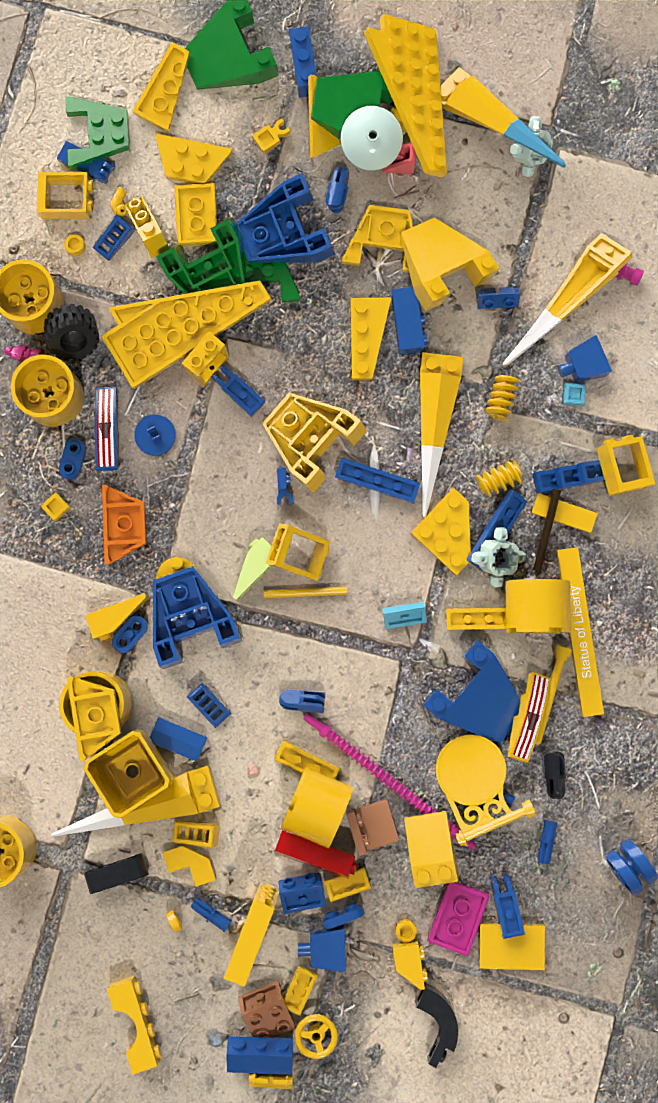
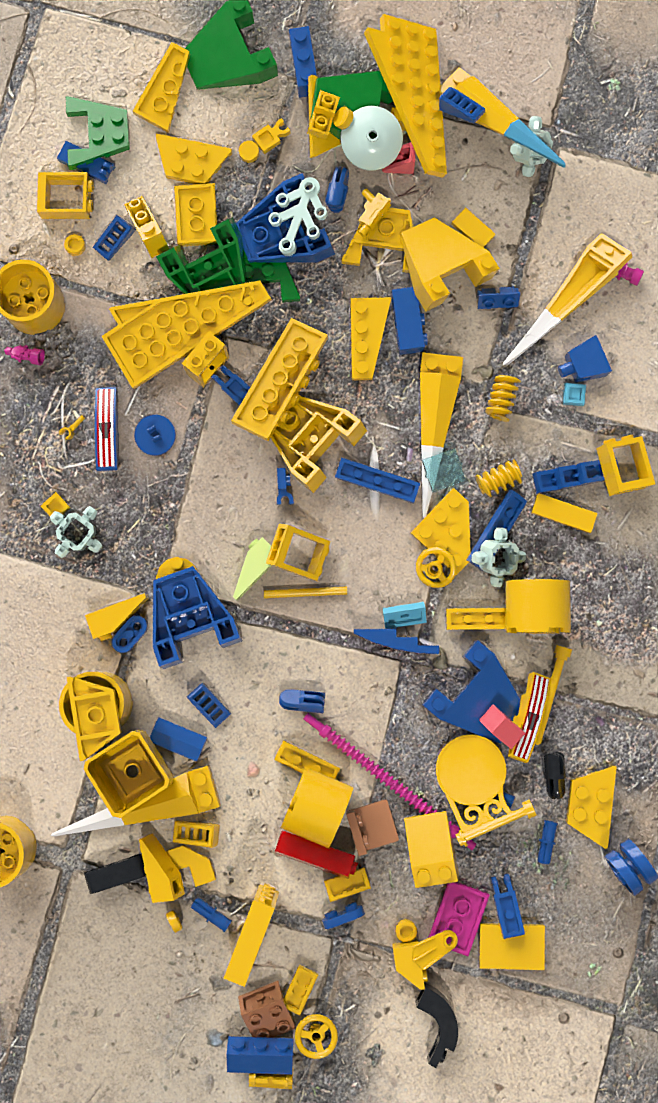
(43, 375): yellow brick -> none
(63, 549): none -> light aqua piece
(66, 320): black tyre -> none
(71, 429): none -> yellow hand
(75, 459): blue plate -> none
(117, 204): yellow arm -> none
(122, 524): orange wing -> none
(126, 997): yellow arch -> none
(162, 874): none -> yellow slope
(249, 151): none -> yellow tile
(280, 380): none -> yellow plate
(298, 213): none -> light aqua plant
(301, 893): blue bracket -> none
(323, 115): none -> yellow slope
(326, 949): blue torso -> none
(343, 118): none -> yellow tile
(374, 210): none -> yellow piece
(388, 638): none -> blue slope
(433, 948): none -> yellow piece
(438, 563): none -> yellow piece
(443, 470): none -> clear light blue piece
(453, 102): none -> blue slope
(473, 228): none -> yellow tile
(502, 726): none -> coral slope
(547, 530): dark brown bar -> none
(581, 635): yellow tile -> none
(591, 804): none -> yellow wing

